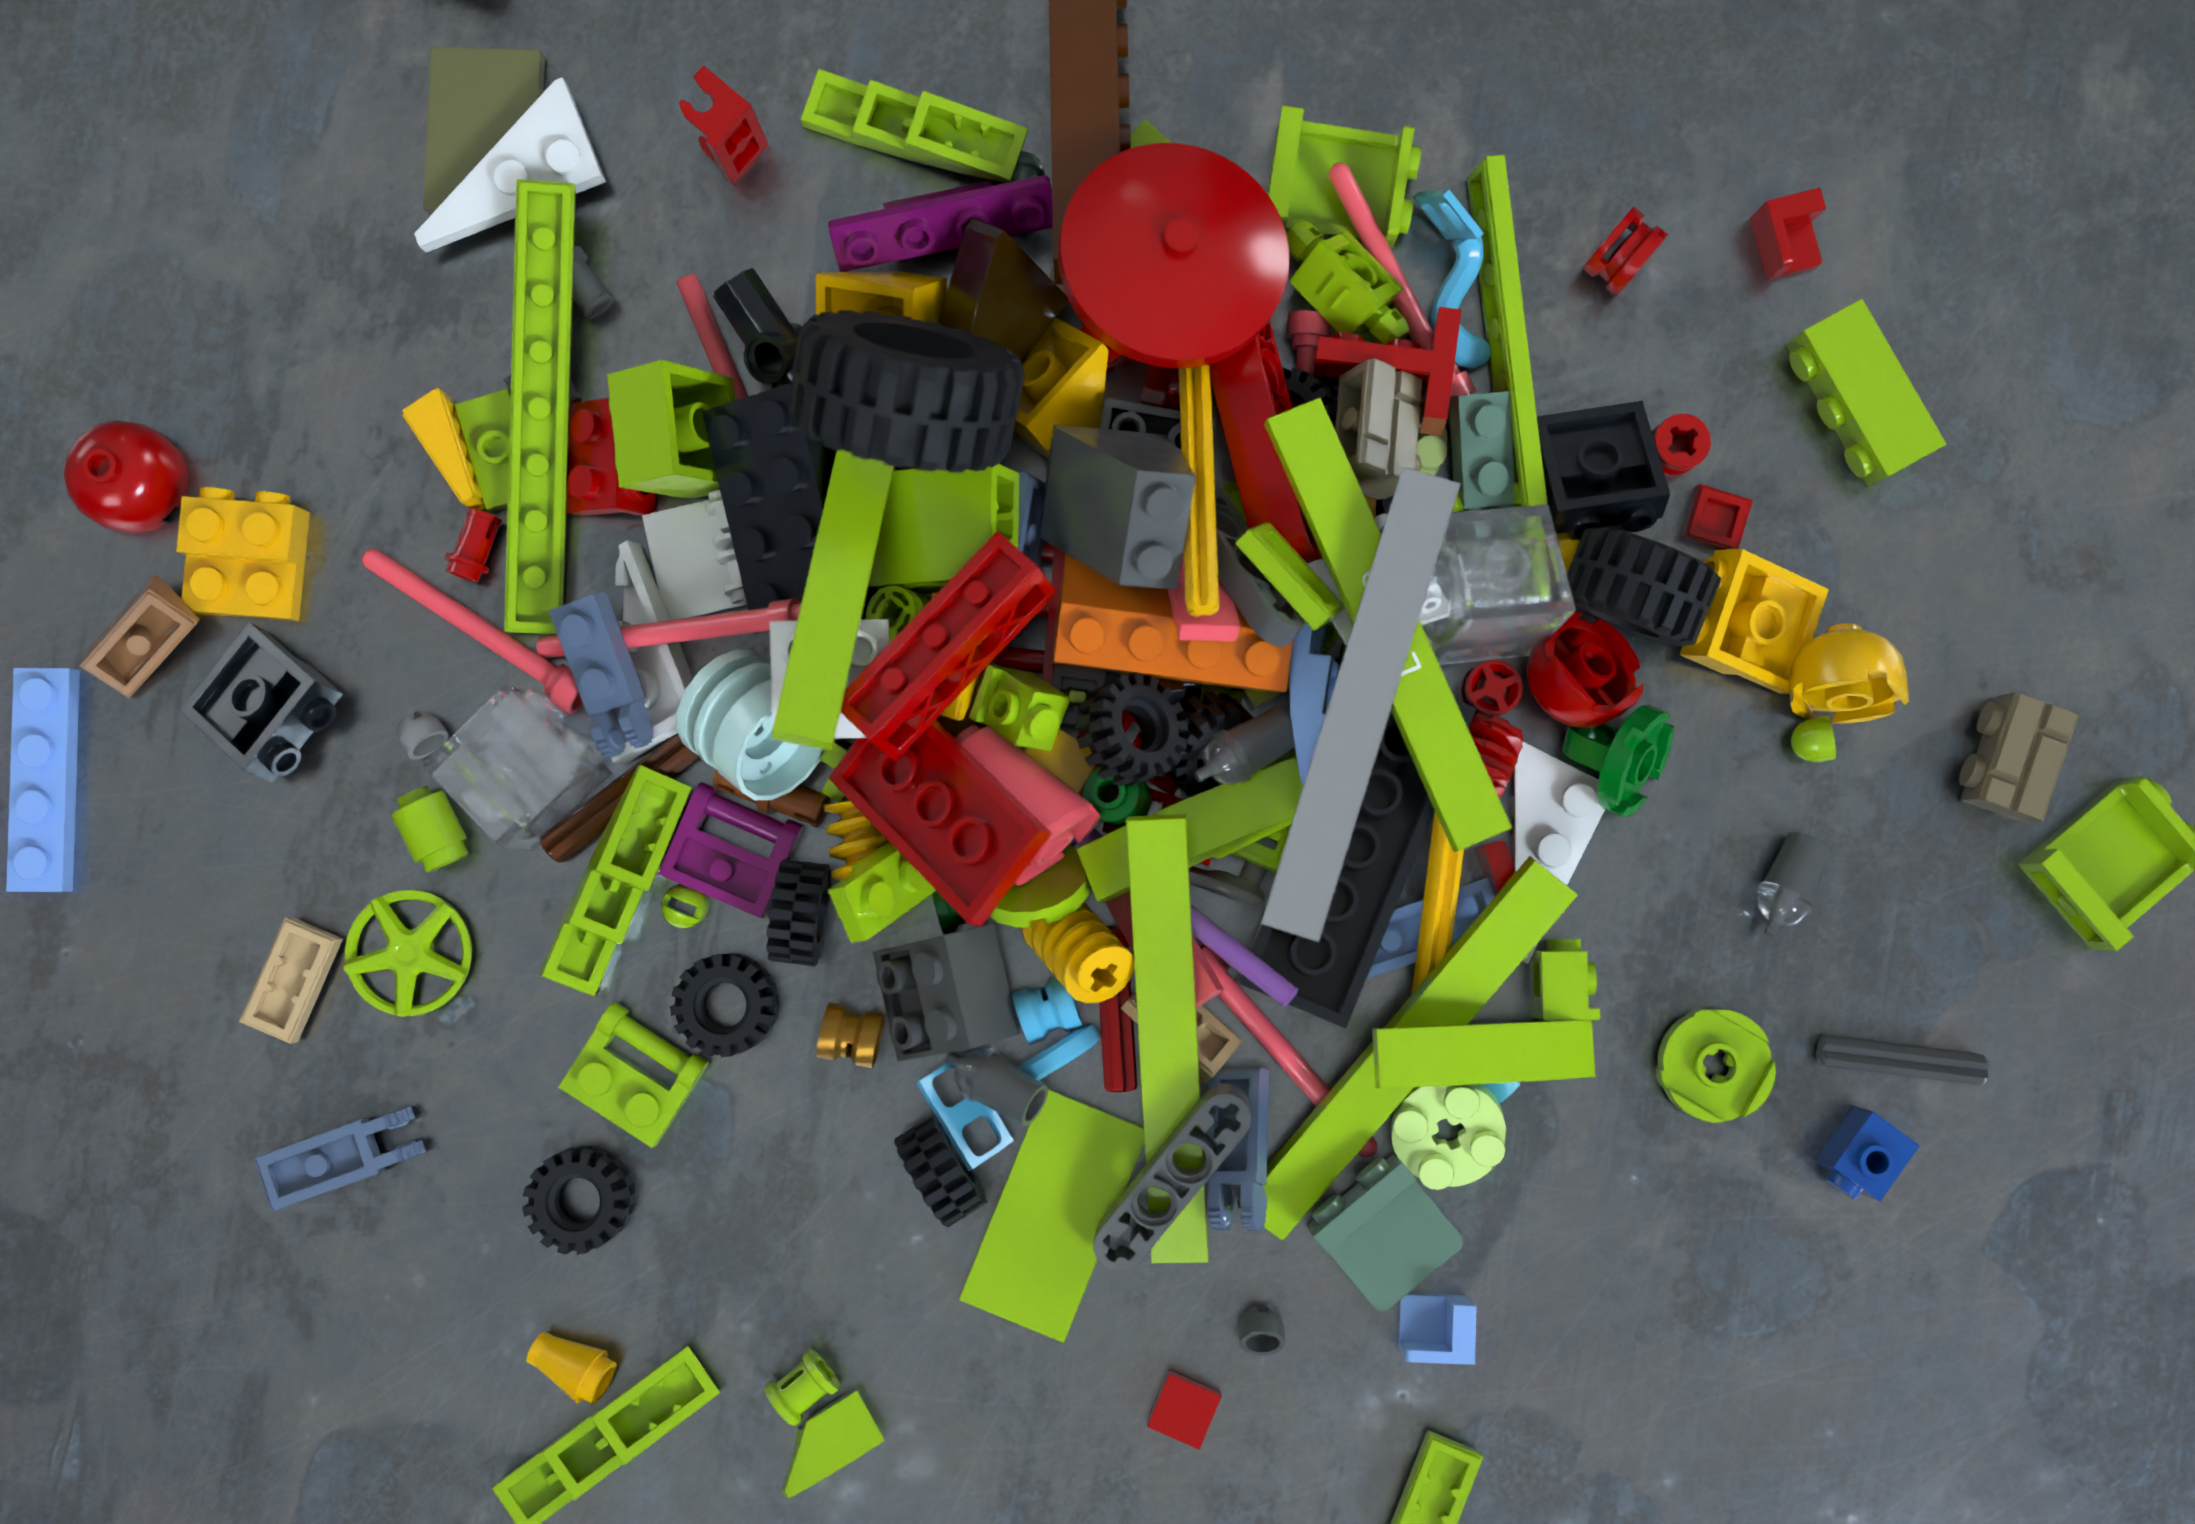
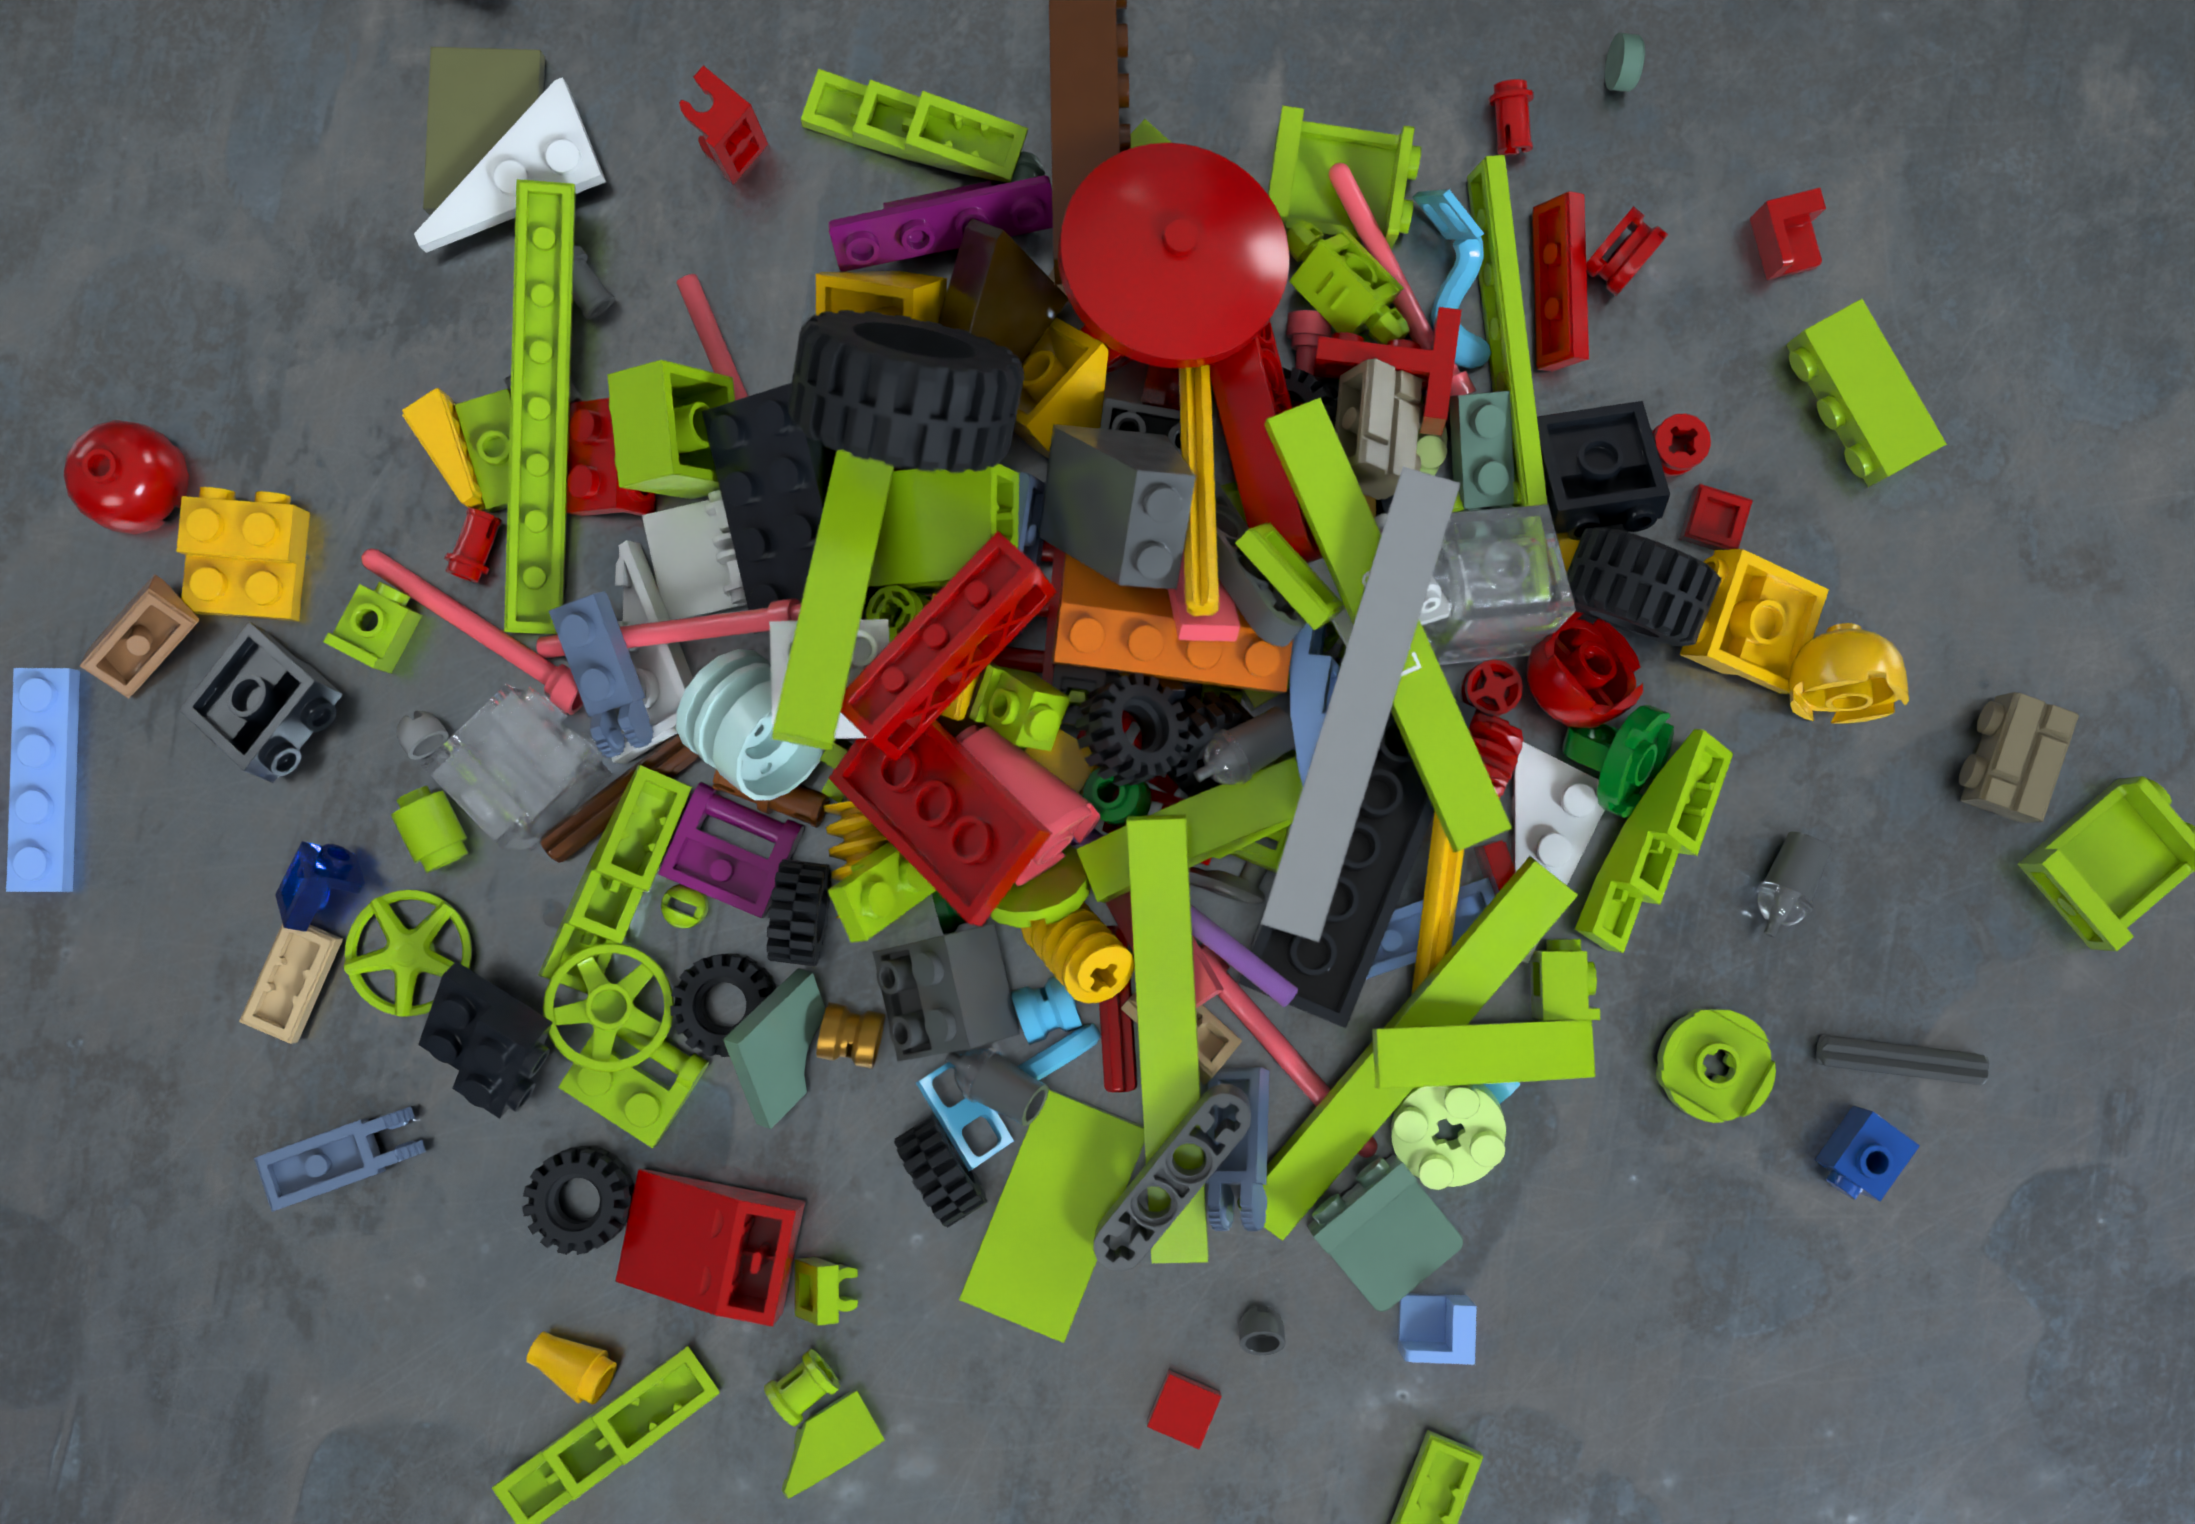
(310, 881): none -> clear blue bracket
(386, 642): none -> lime brick
(487, 1038): none -> black plate
(608, 1007): none -> lime wheel
(711, 1246): none -> red slope
(761, 326): black piece -> none
(773, 1047): none -> sand green tile
(818, 1290): none -> lime tile
(1512, 116): none -> red pin
(1560, 282): none -> red tile
(1624, 62): none -> sand green tile
(1662, 825): none -> lime slope
(1814, 740): lime hinge -> none

